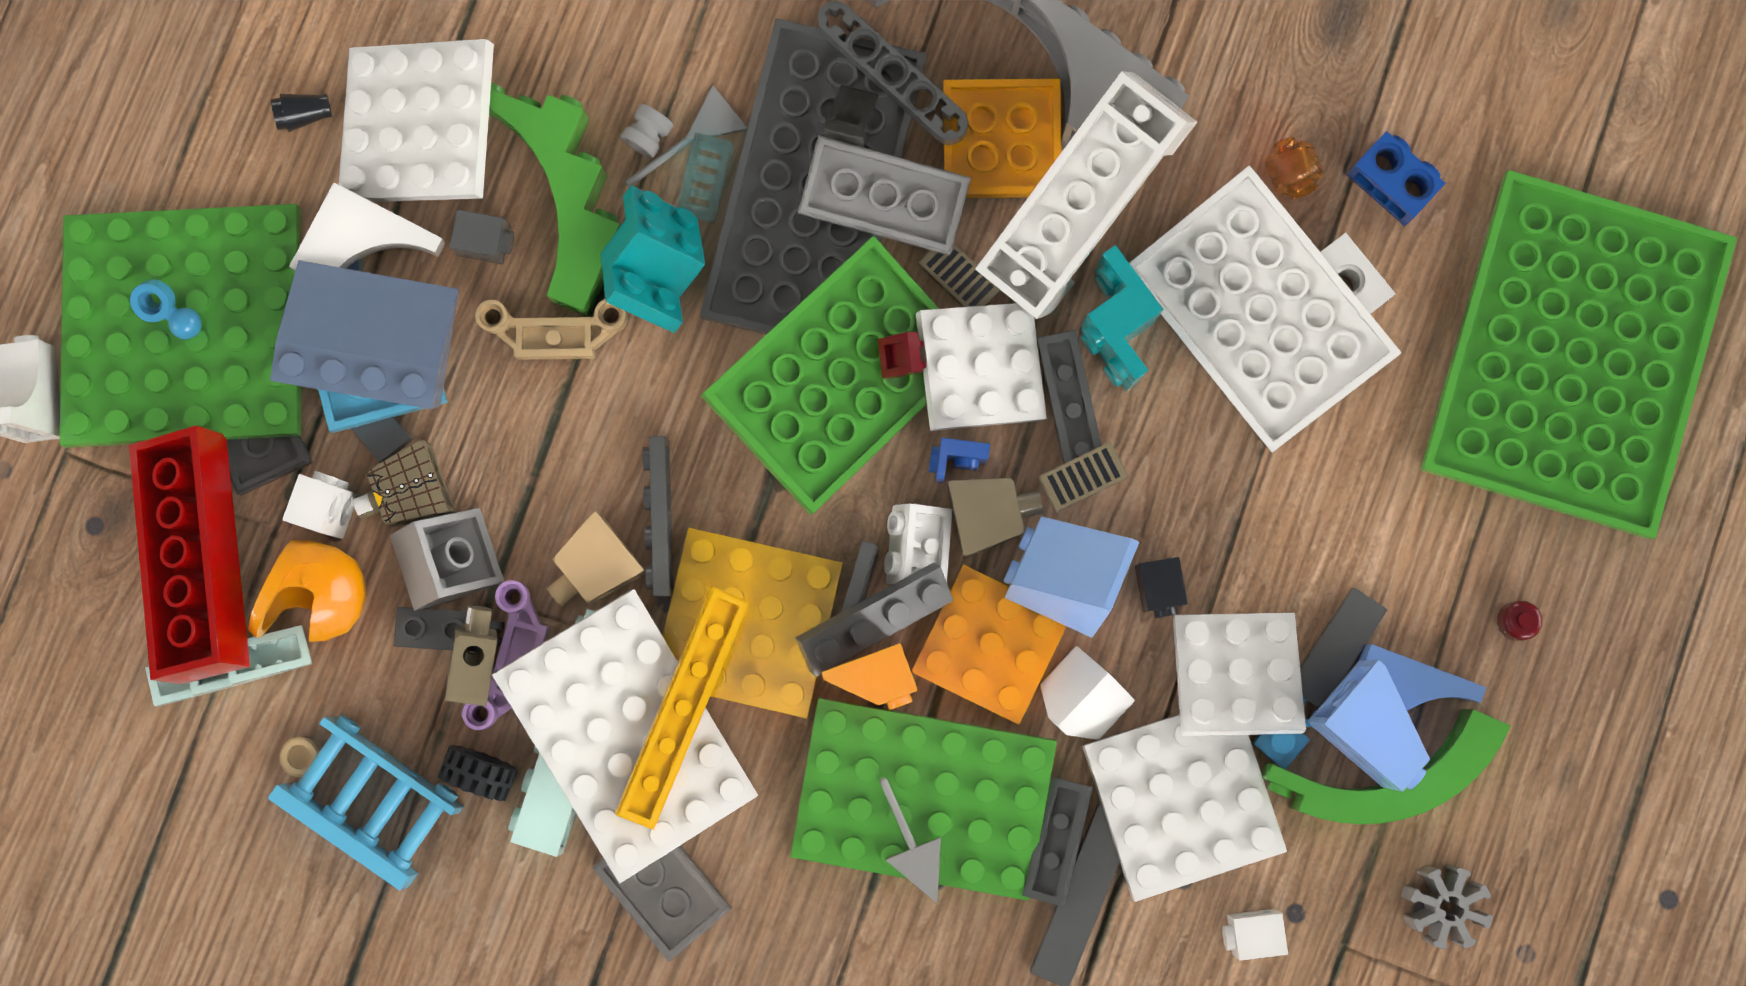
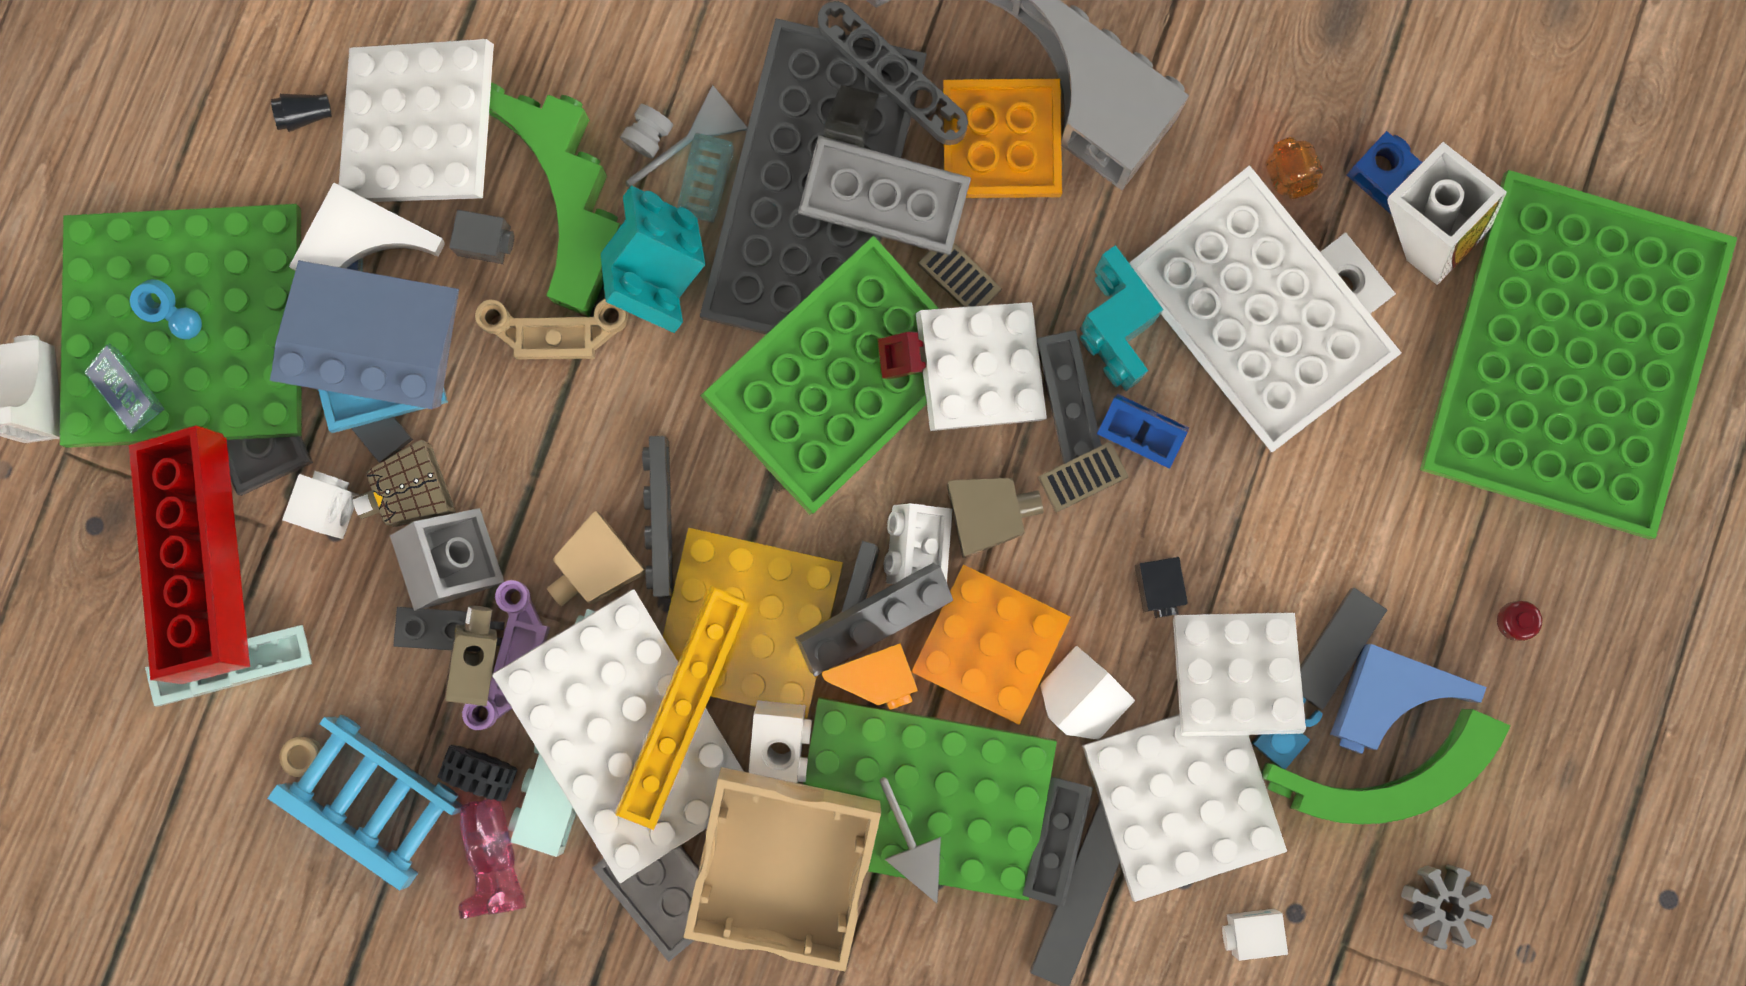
(123, 388): none -> slope
(313, 579): light orange piece -> none
(491, 859): none -> clear pink piece
(783, 868): none -> tan tile
(784, 724): none -> white brick
(965, 454): blue bracket -> none
(1069, 573): light blue slope -> none
(1084, 193): white plate -> none
(1143, 430): none -> blue brick
(1373, 727): light blue slope -> none
(1443, 211): none -> white slope

